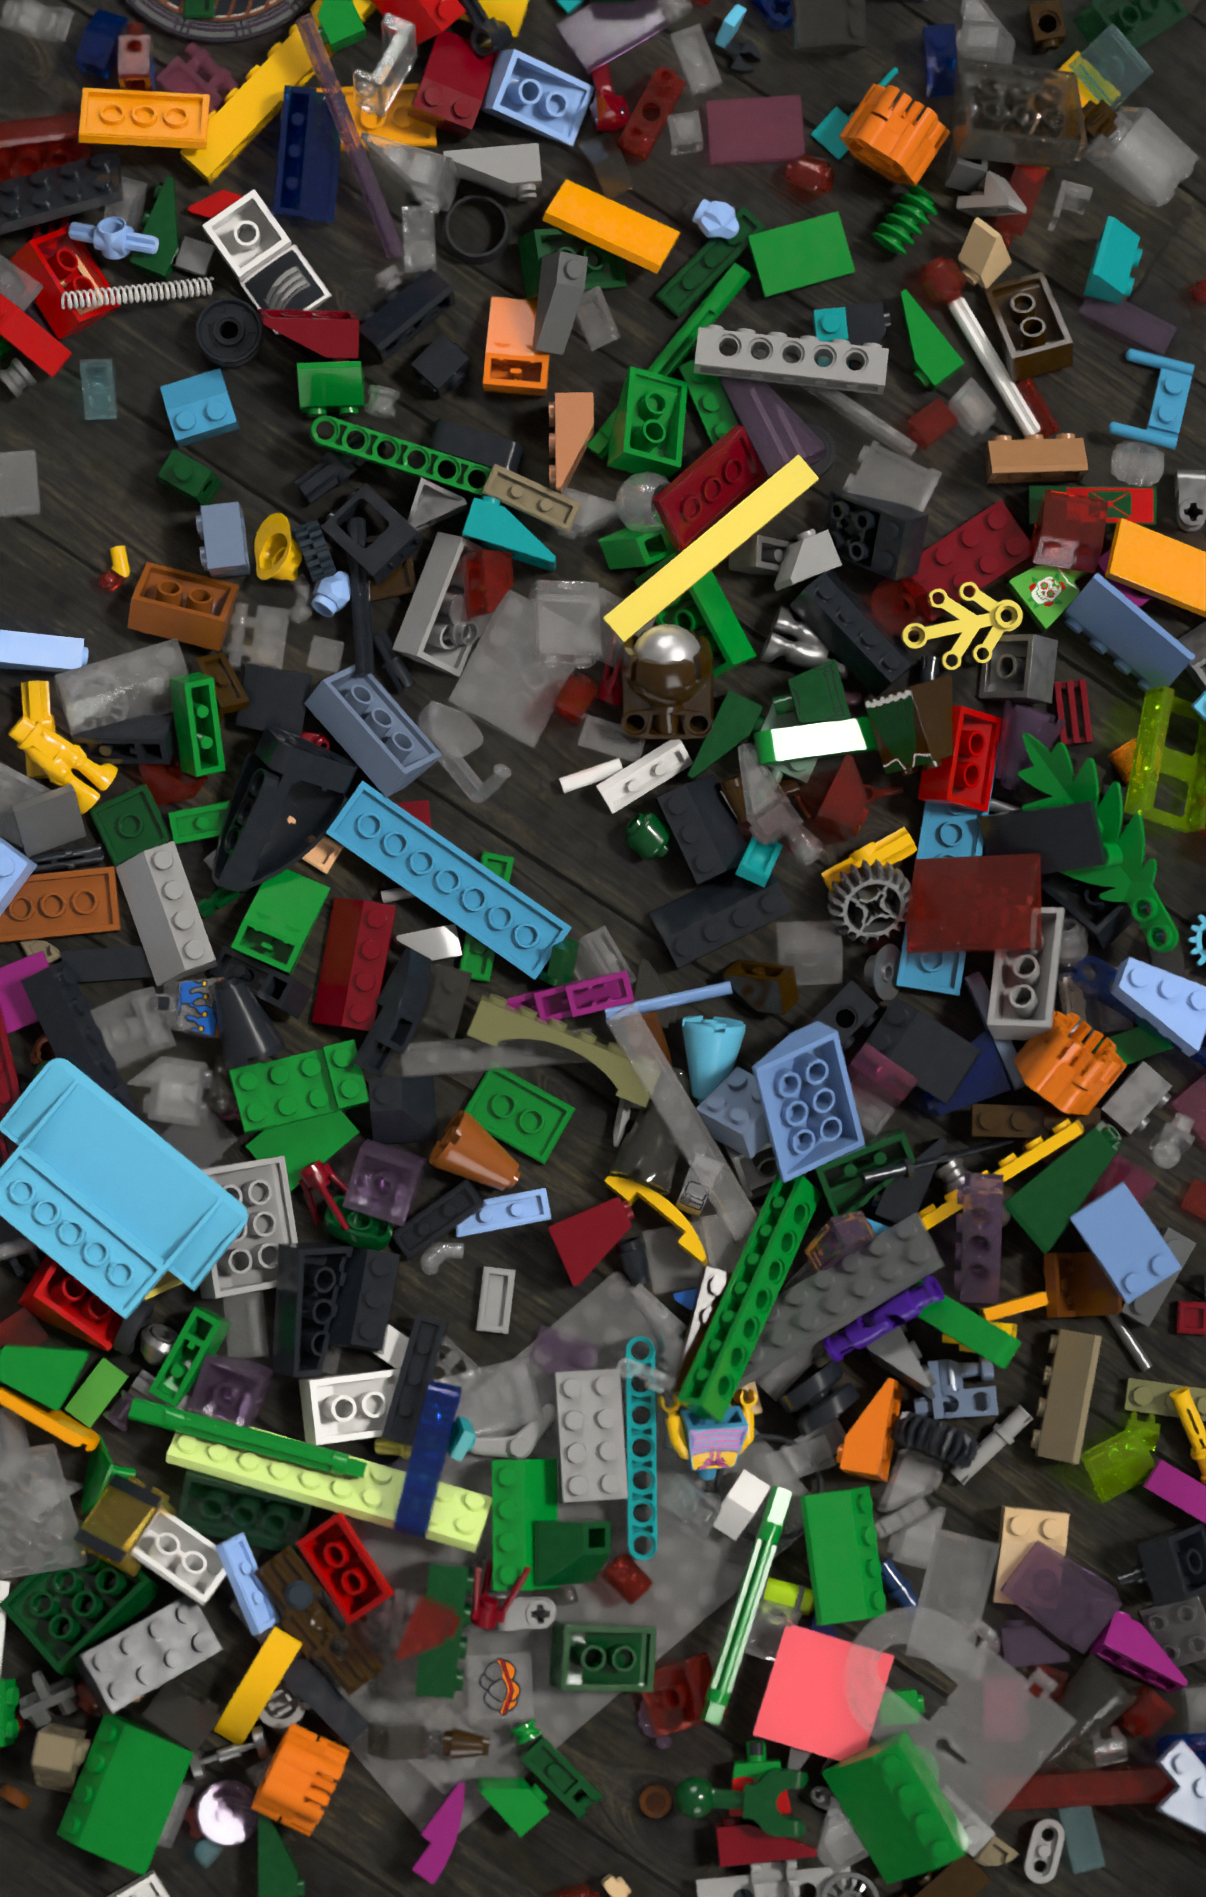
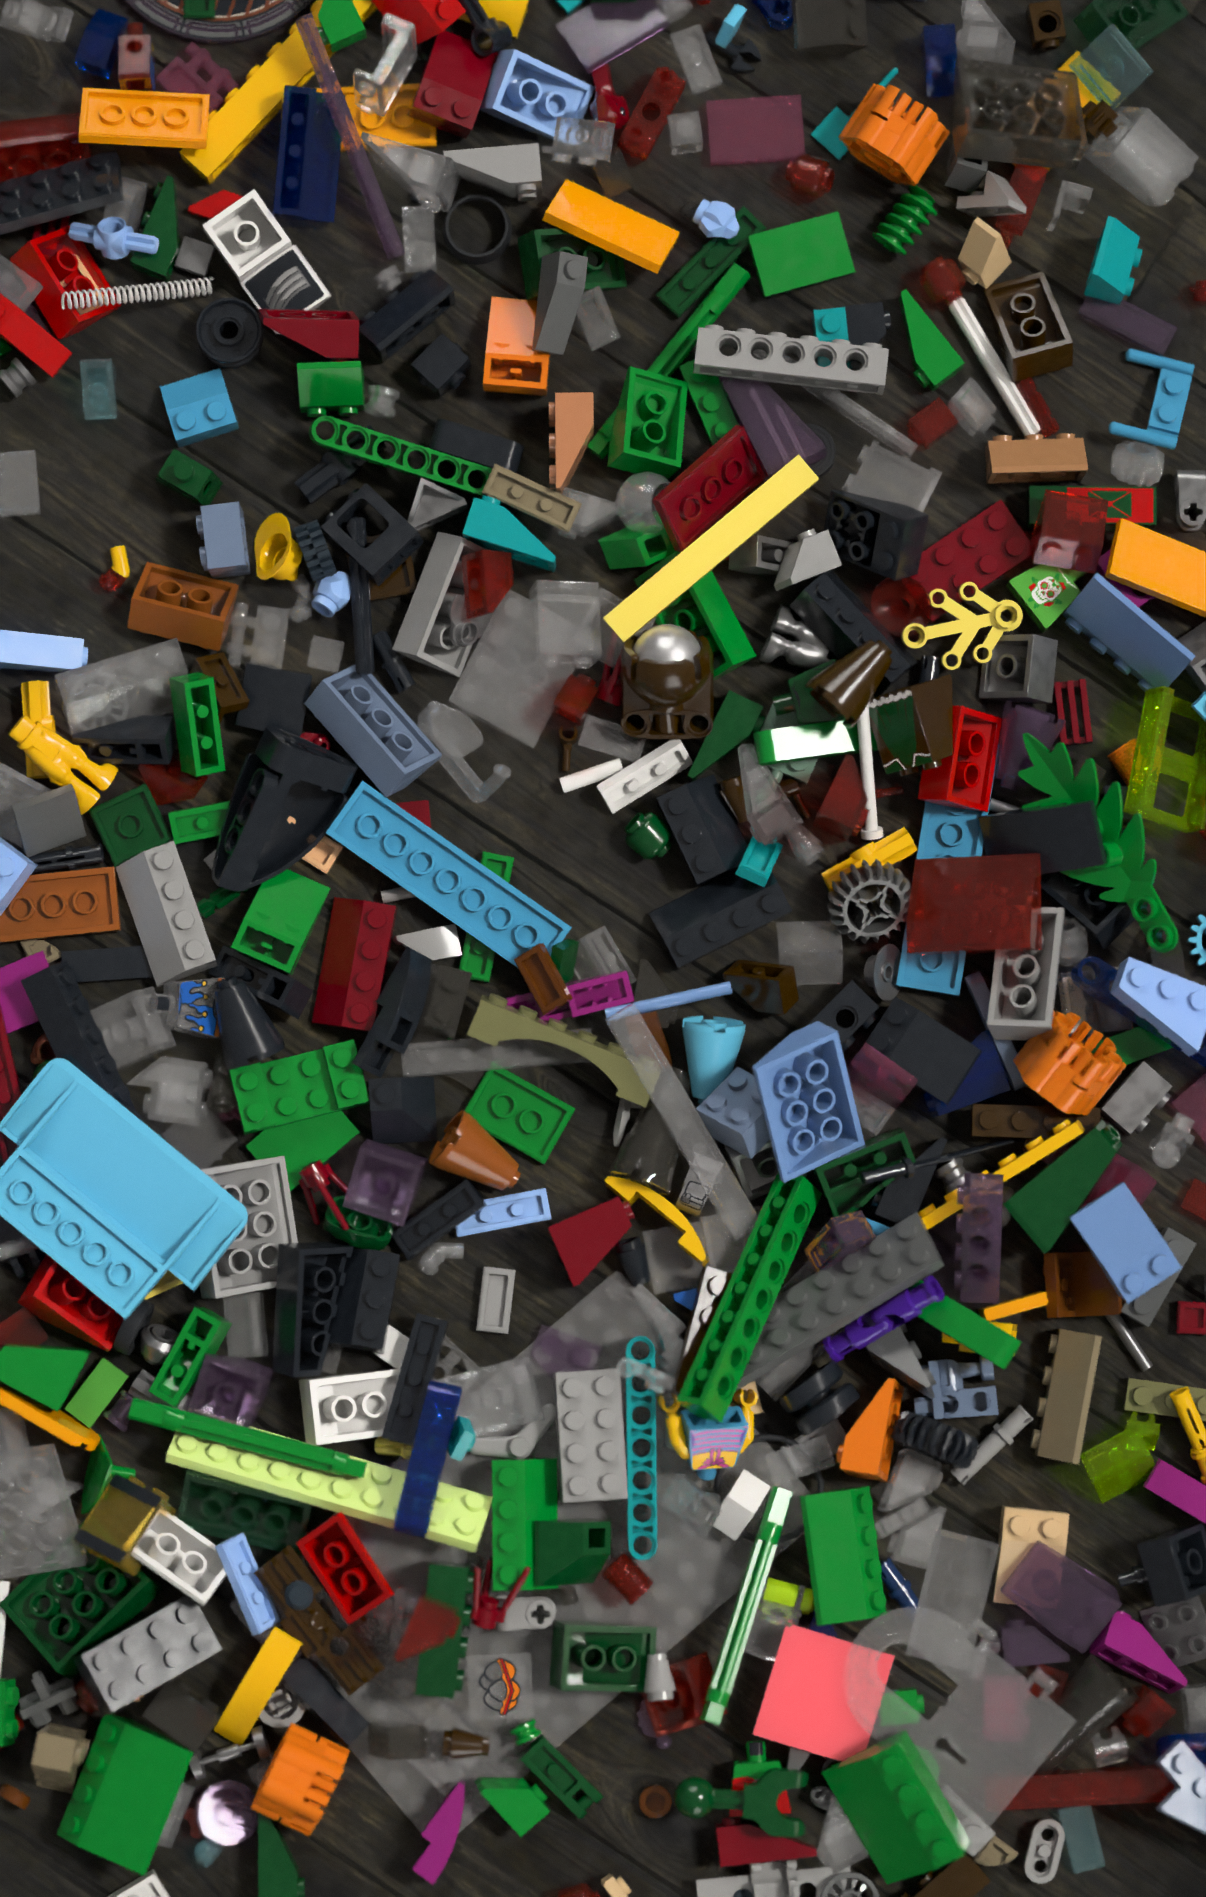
(543, 979): none -> reddish brown tile
(567, 747): none -> dark brown hand
(581, 139): none -> clear bracket
(658, 1679): none -> light grey cone
(851, 681): none -> dark brown cone
(871, 830): none -> white bar

